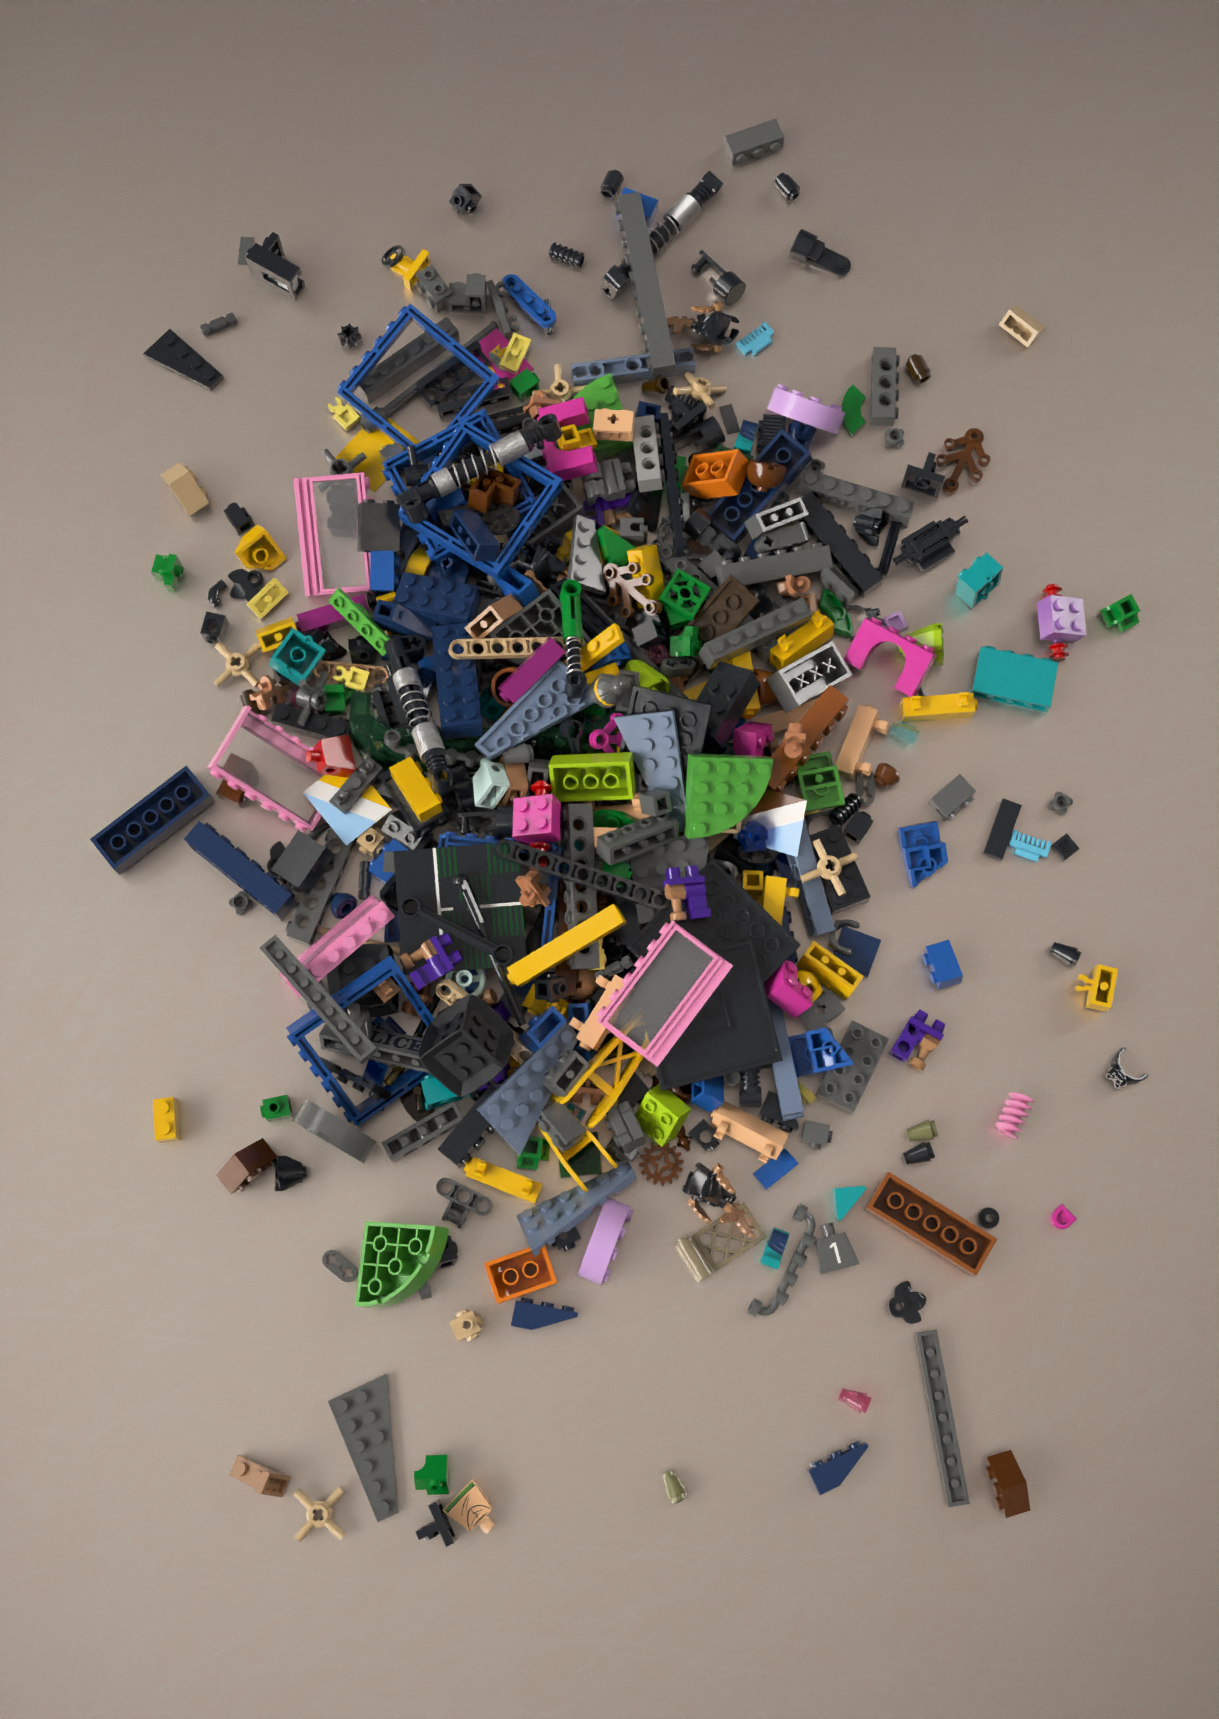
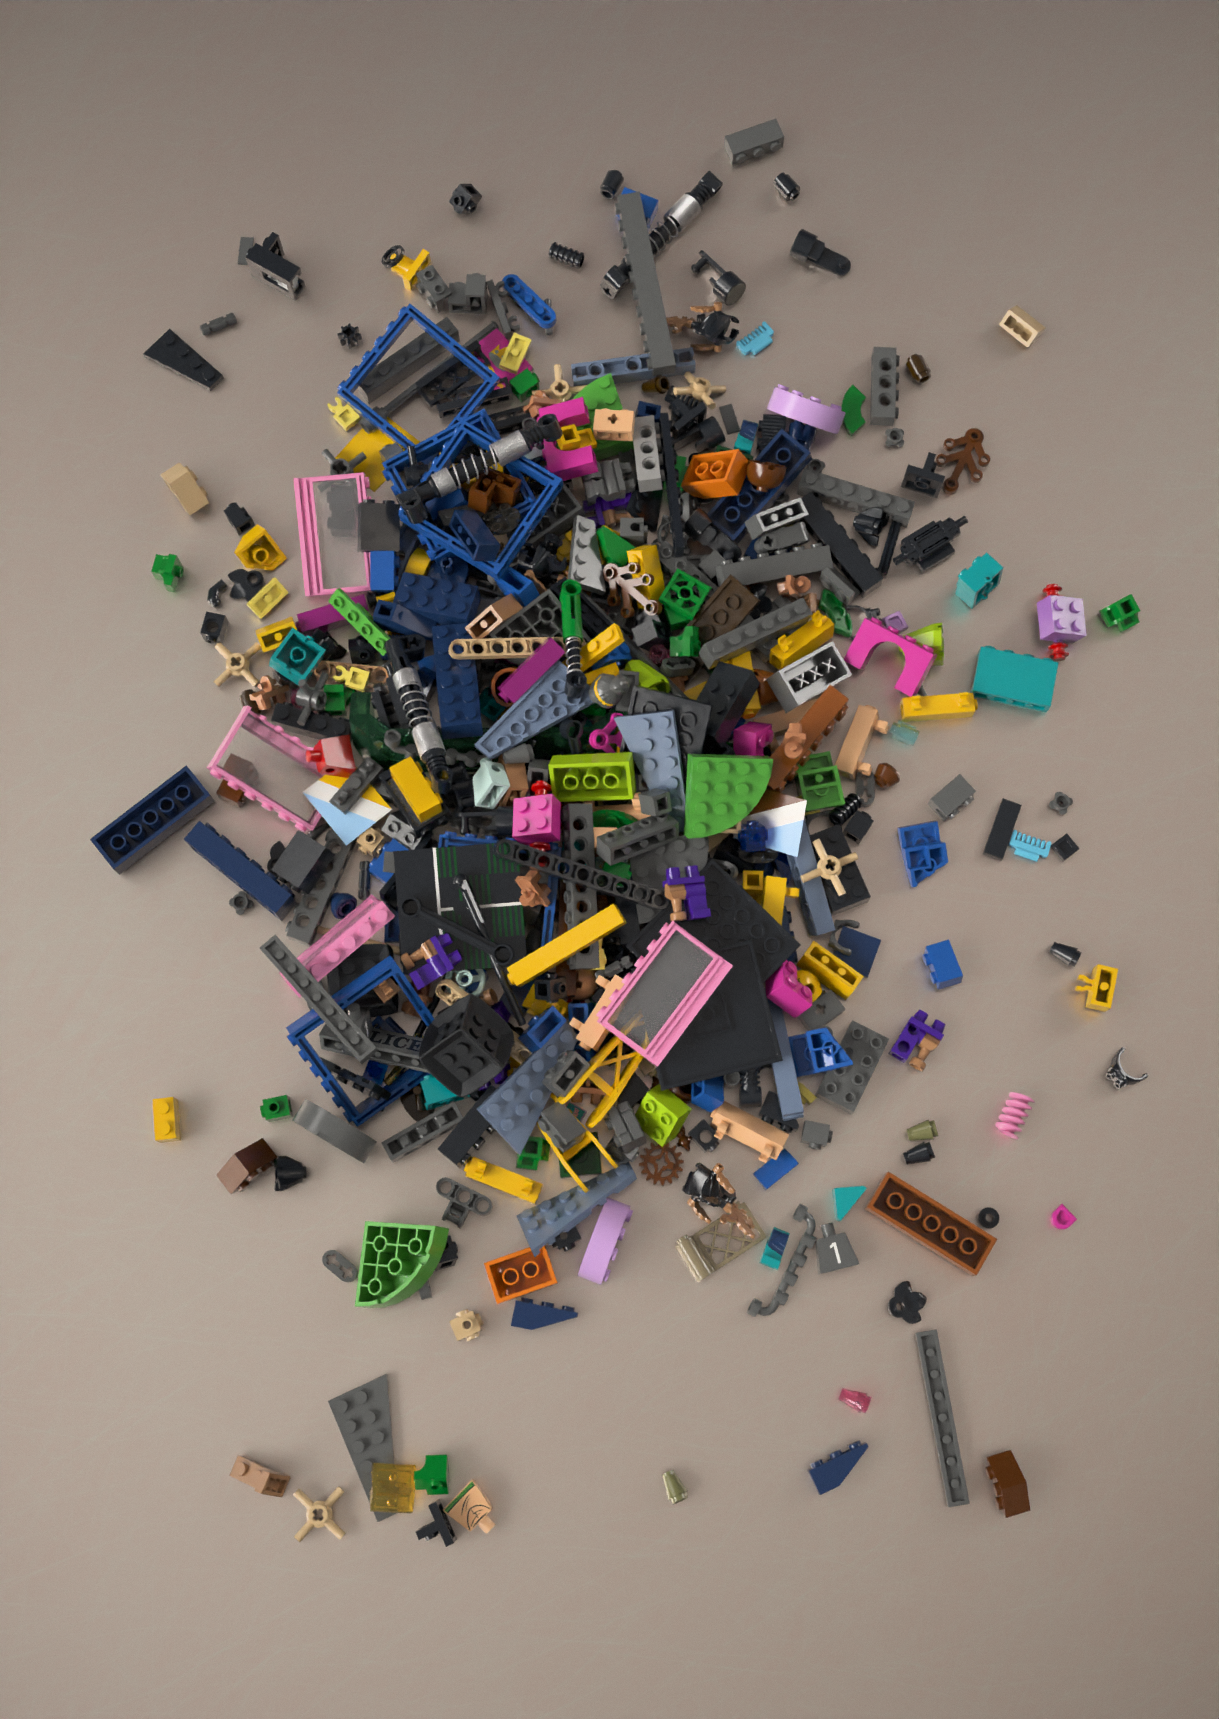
(392, 1488): none -> clear yellow slope

